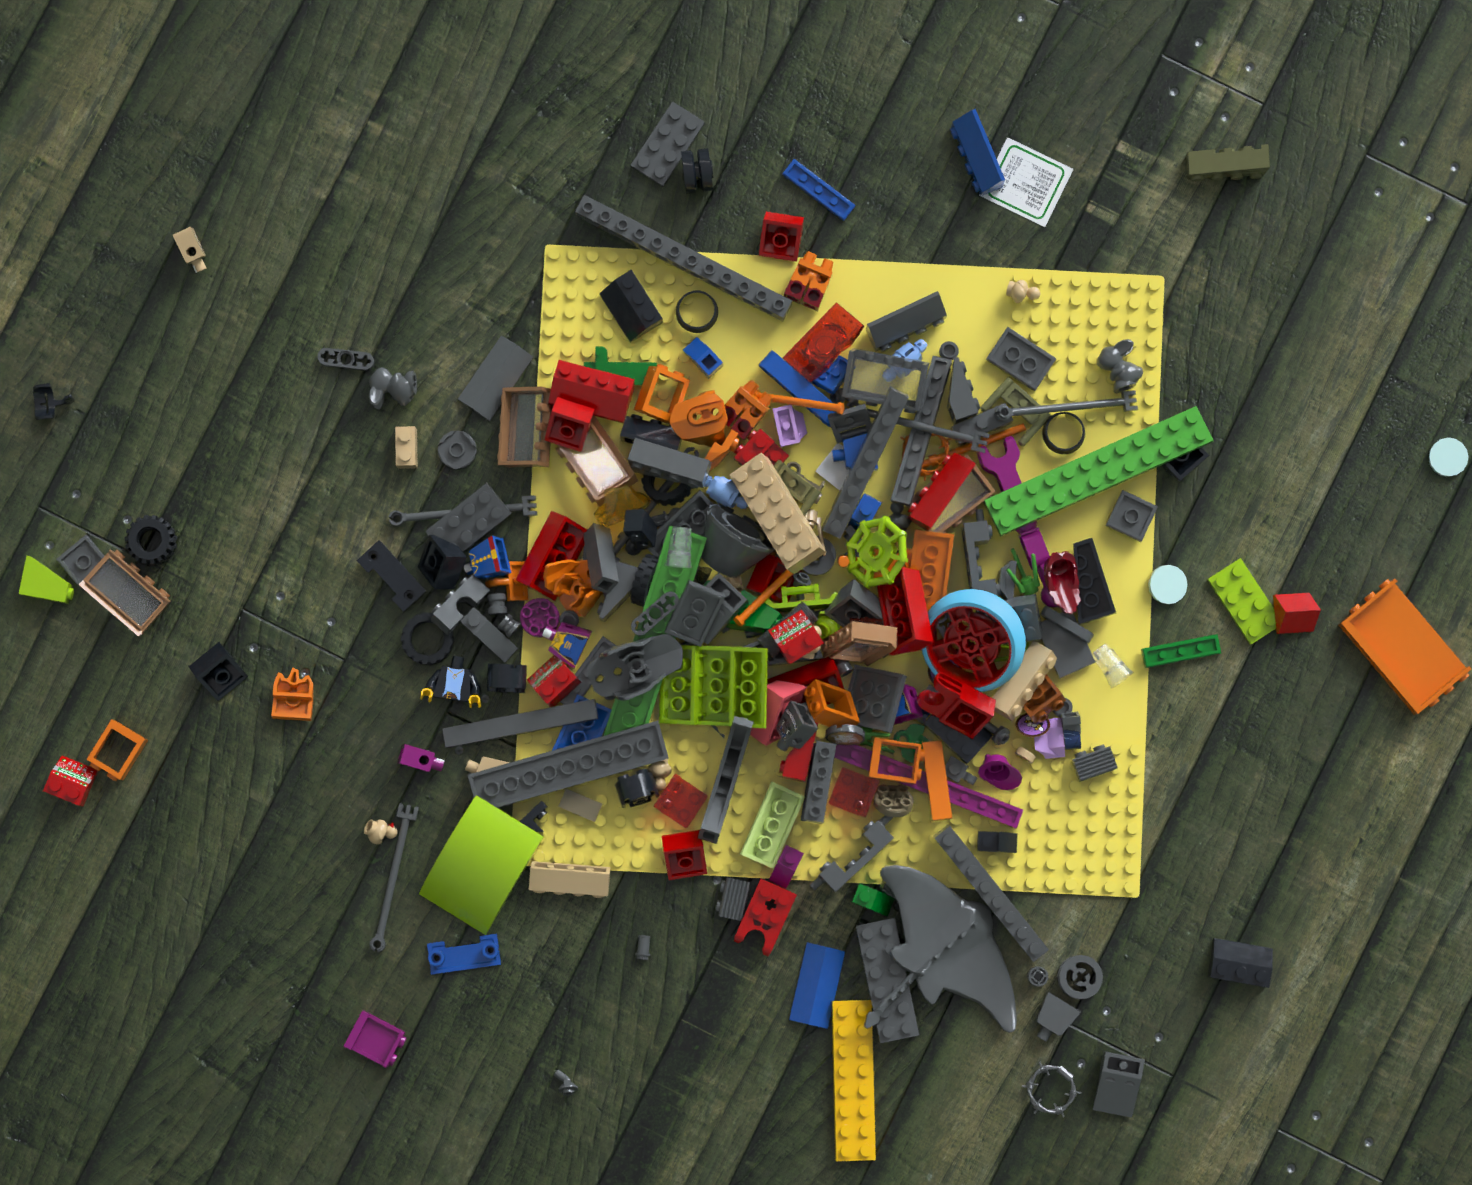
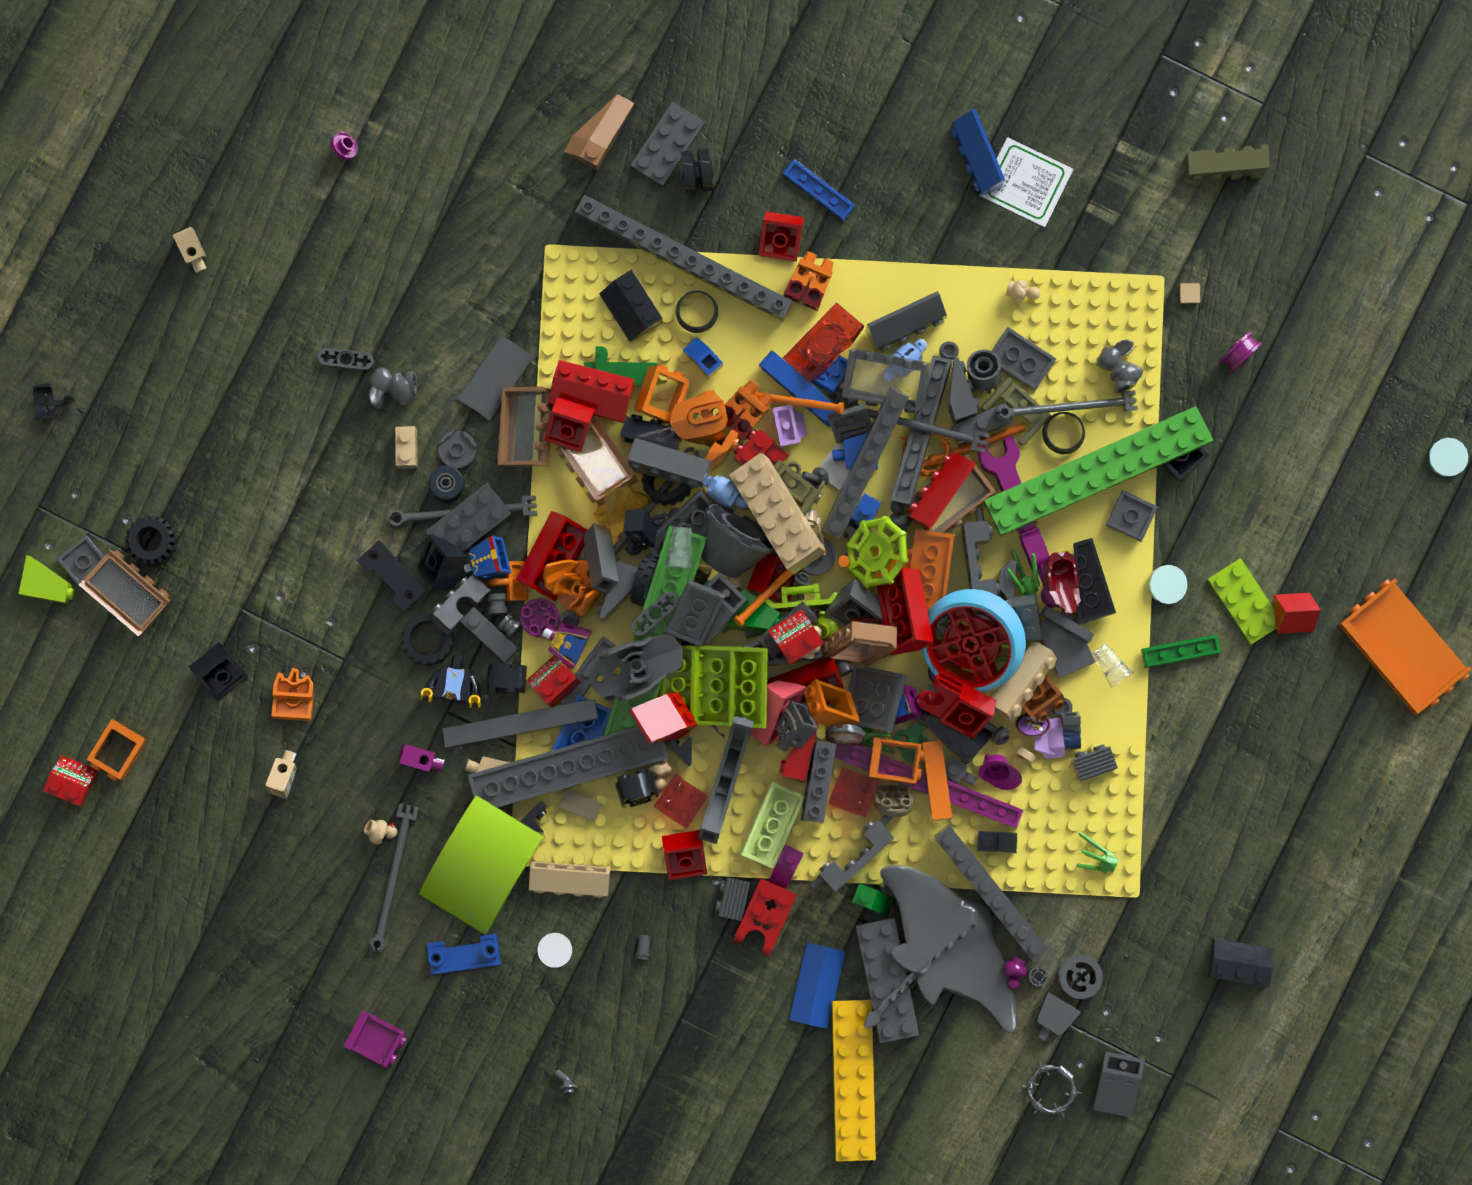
(280, 783): none -> tan torso
(343, 146): none -> magenta plate
(446, 483): none -> black wheel
(554, 950): none -> white sticker
(596, 137): none -> medium nougat wedge
(664, 718): none -> slope
(684, 751): none -> black slope
(817, 476): none -> dark grey plate
(984, 370): none -> dark grey gear
(1017, 969): none -> magenta animal
(1107, 862): none -> bright green plant
(1189, 293): none -> tan tile
(1240, 352): none -> magenta wheel

